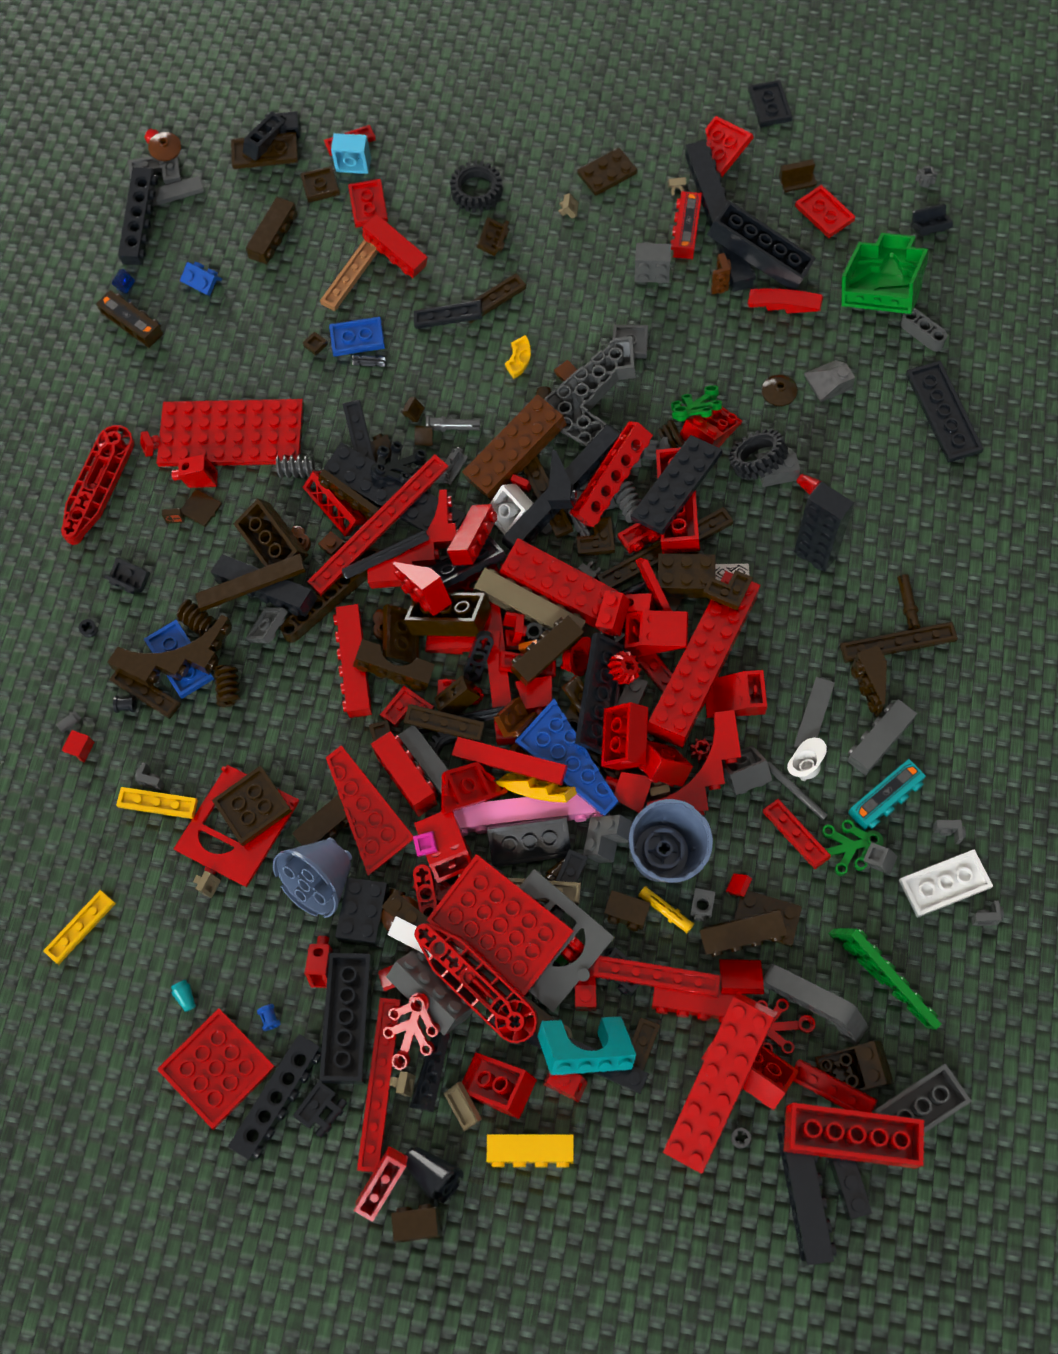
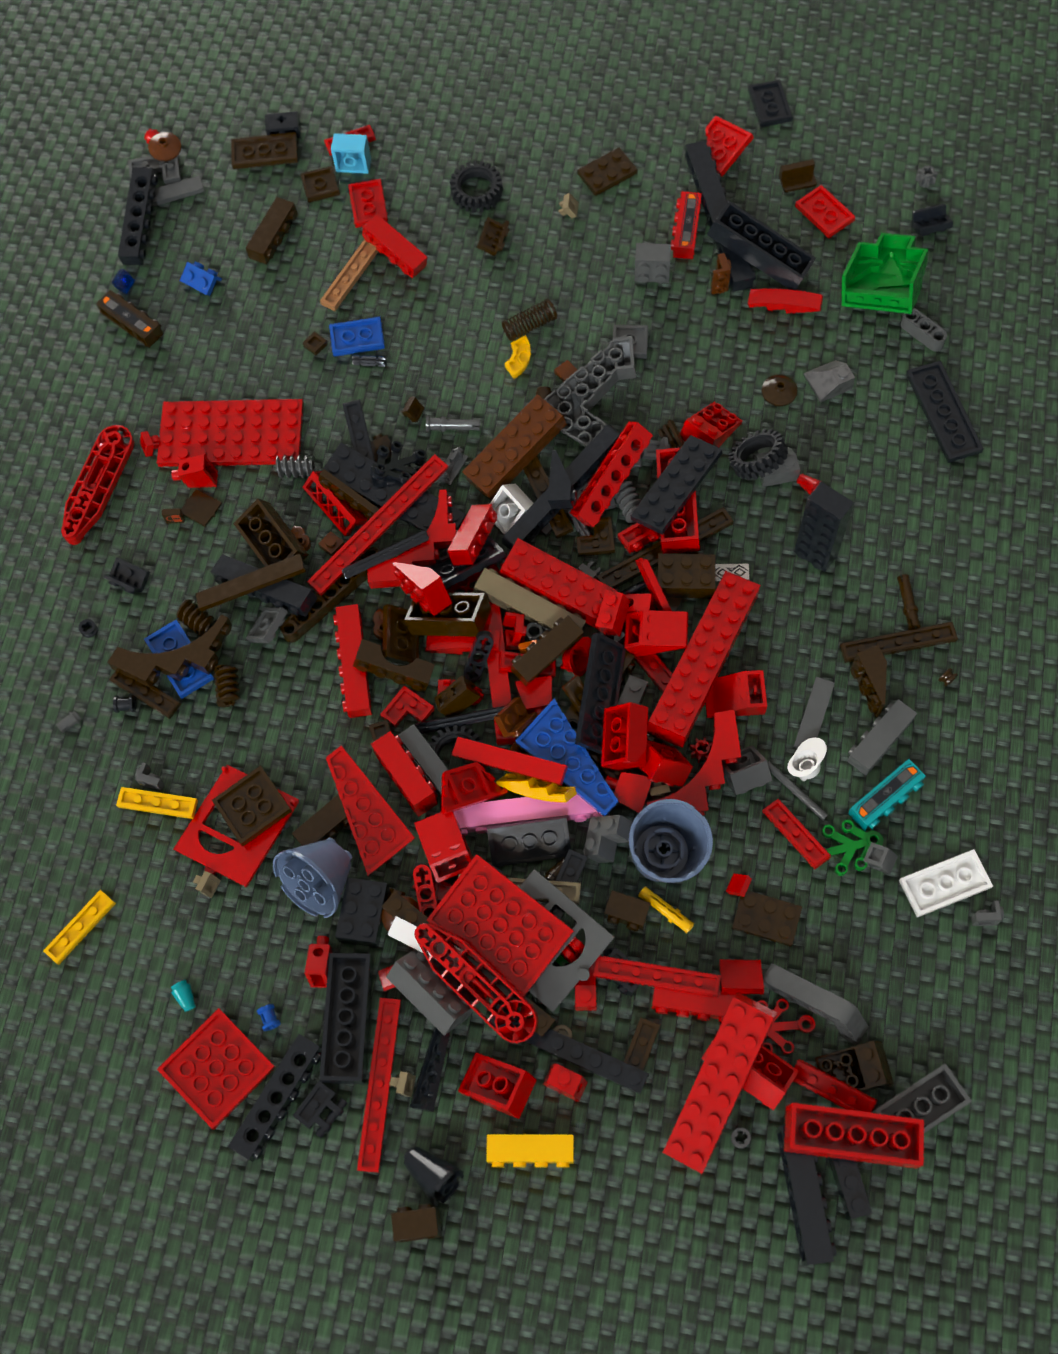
(78, 745): red panel -> none
(262, 136): black slope -> none
(381, 1183): red brick -> none
(412, 1028): plant -> none
(424, 435): dark brown tile -> none
(425, 844): dark pink tile -> none
(444, 722): dark brown tile -> none
(448, 314): black tile -> none
(462, 1106): dark tan tile -> none
(500, 293): dark brown plate -> none
(510, 328): none -> dark brown piece
(522, 483): red tile -> none
(566, 1058): teal arch -> none
(624, 667): red gear -> none
(676, 183): dark tan tile -> none
(697, 407): green plant -> none
(707, 897): dark grey brick -> none
(728, 594): dark brown plate -> none
(743, 931): dark brown brick -> none
(884, 972): green wing -> none
(947, 827): dark grey bracket -> none
(948, 677): none -> dark brown bush

